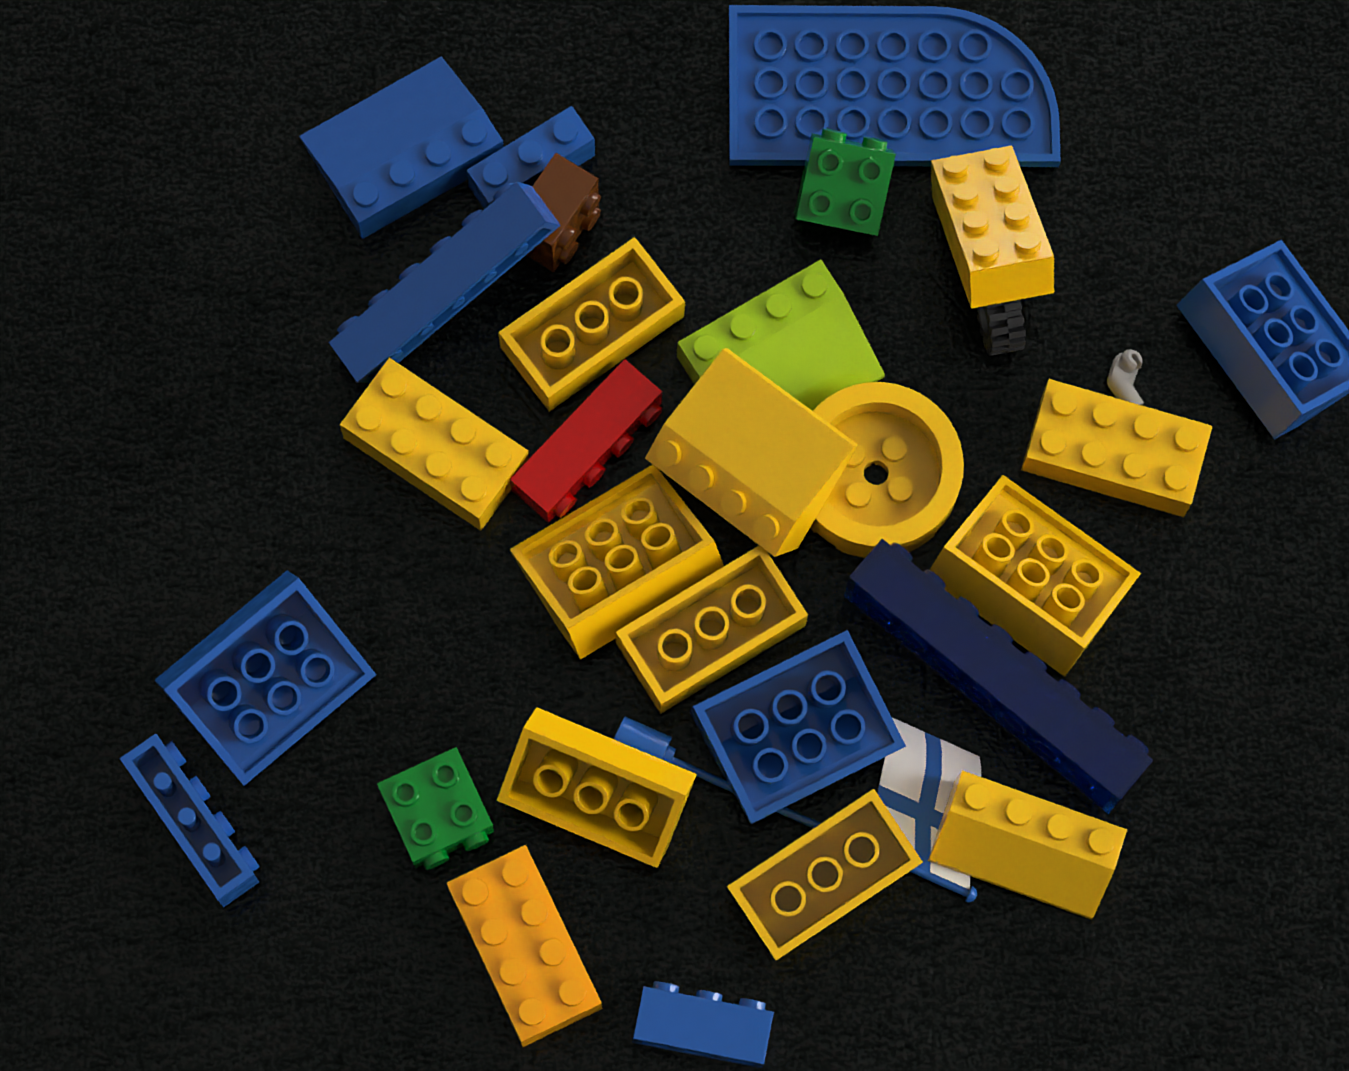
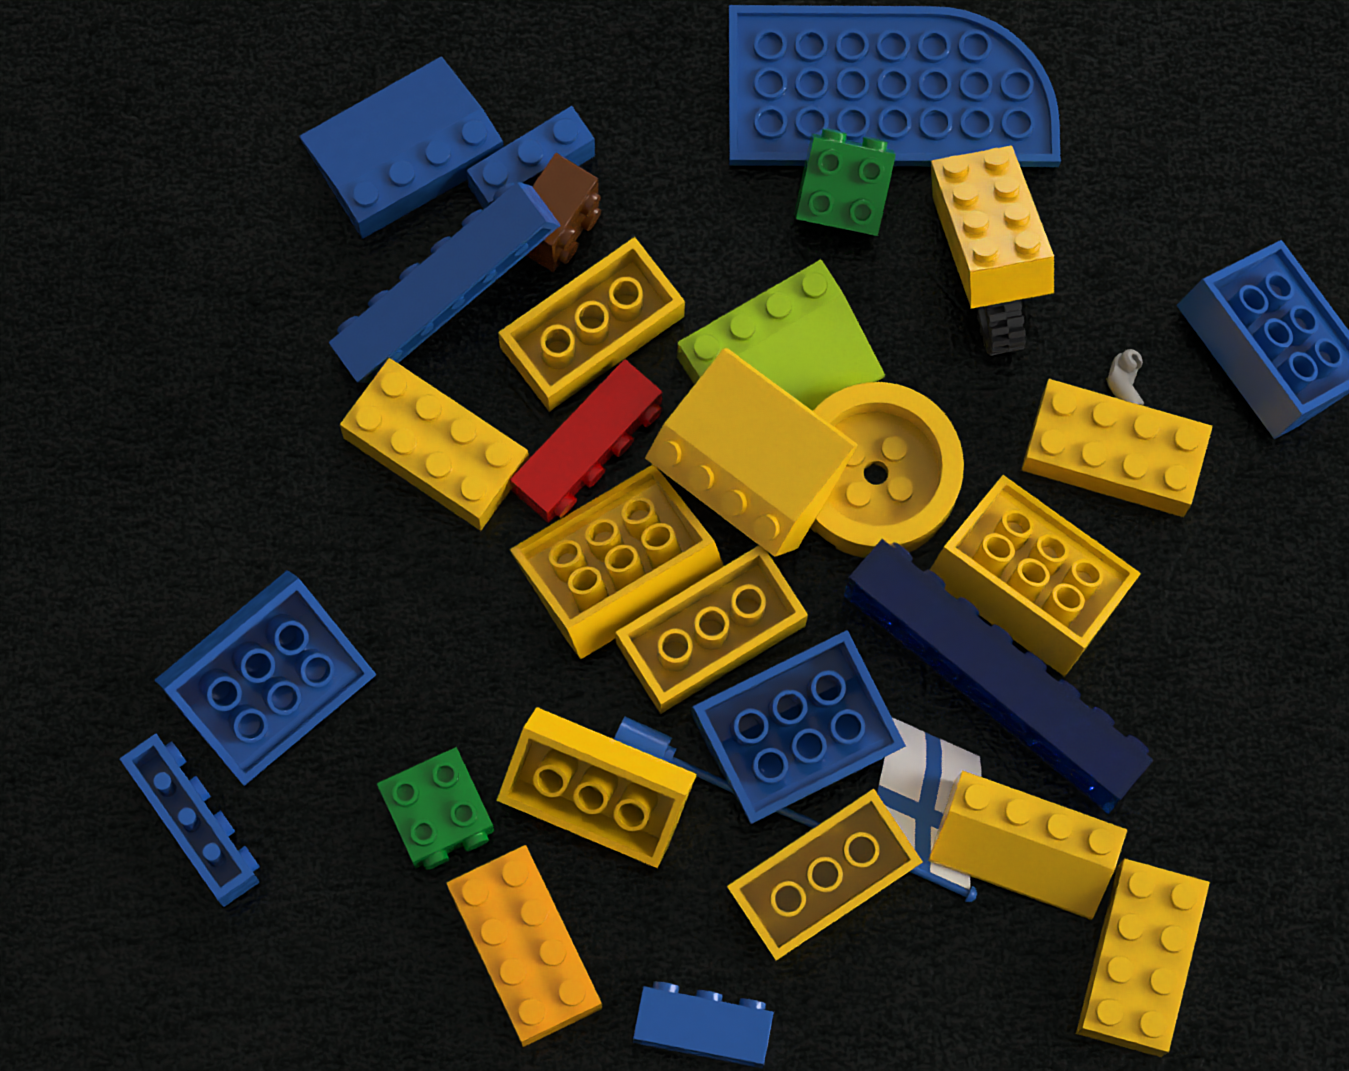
(1143, 958): none -> yellow brick

